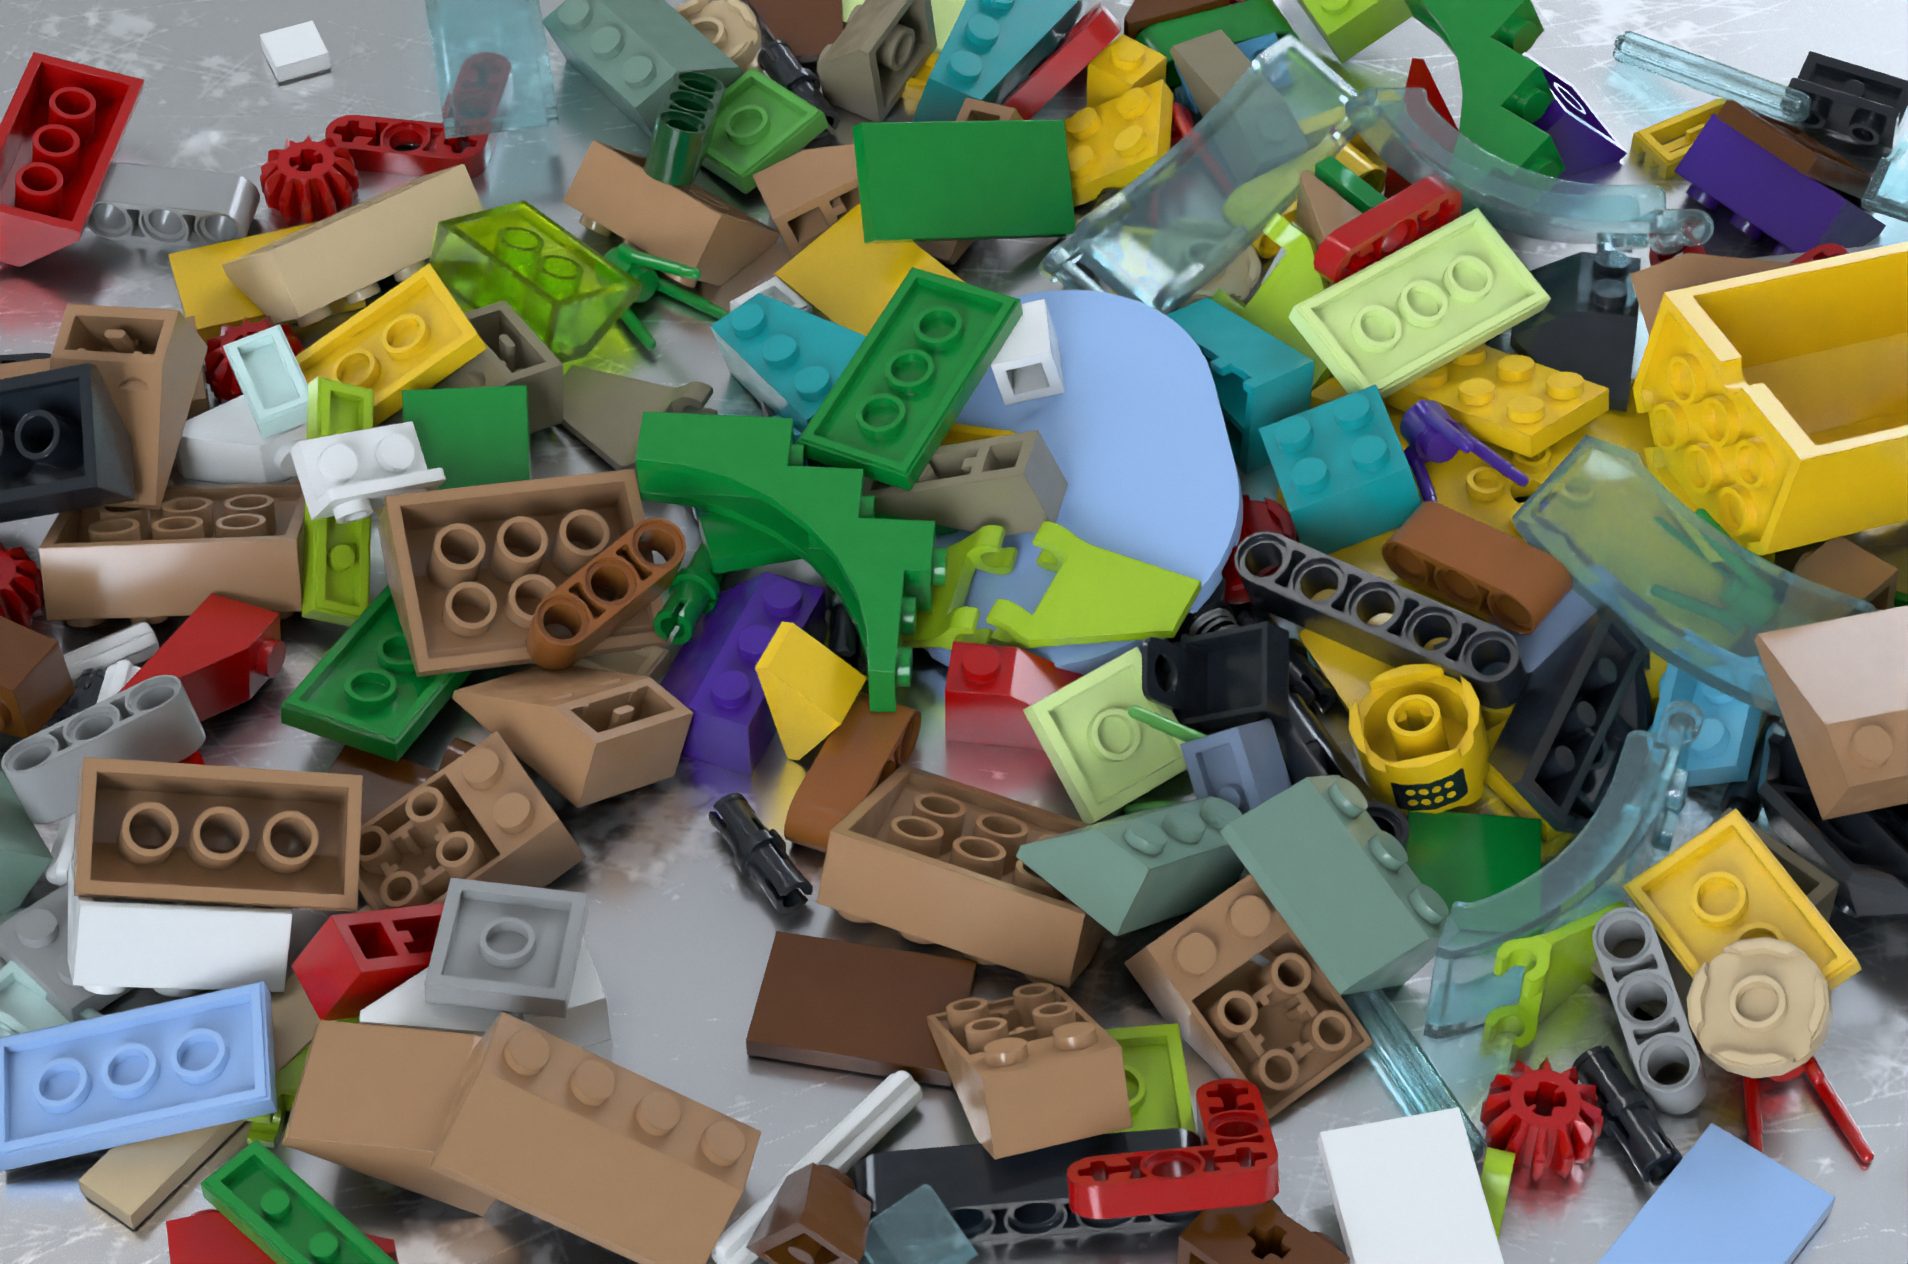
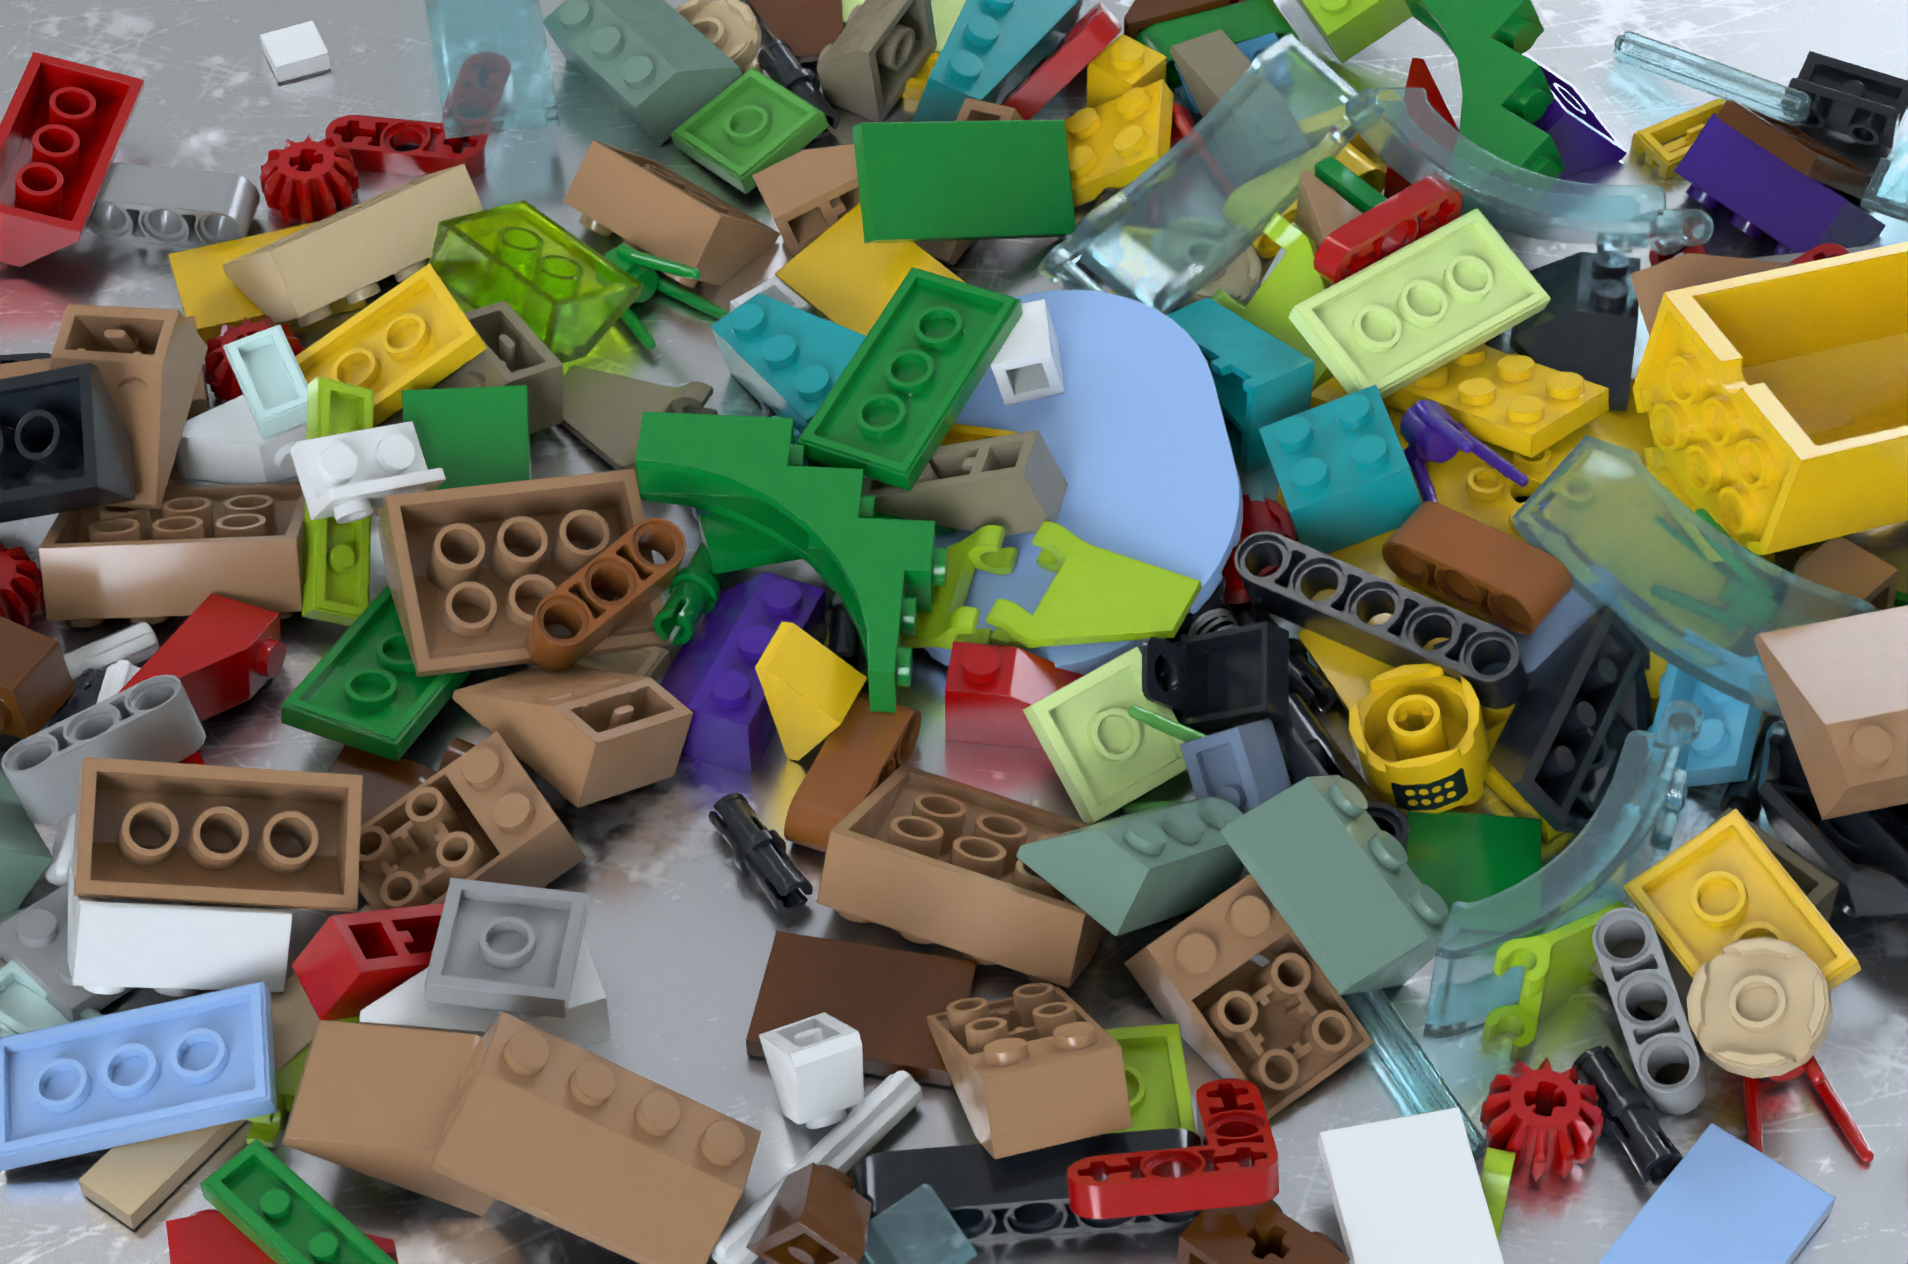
(684, 128): dark green beam -> none
(815, 1069): none -> white slope

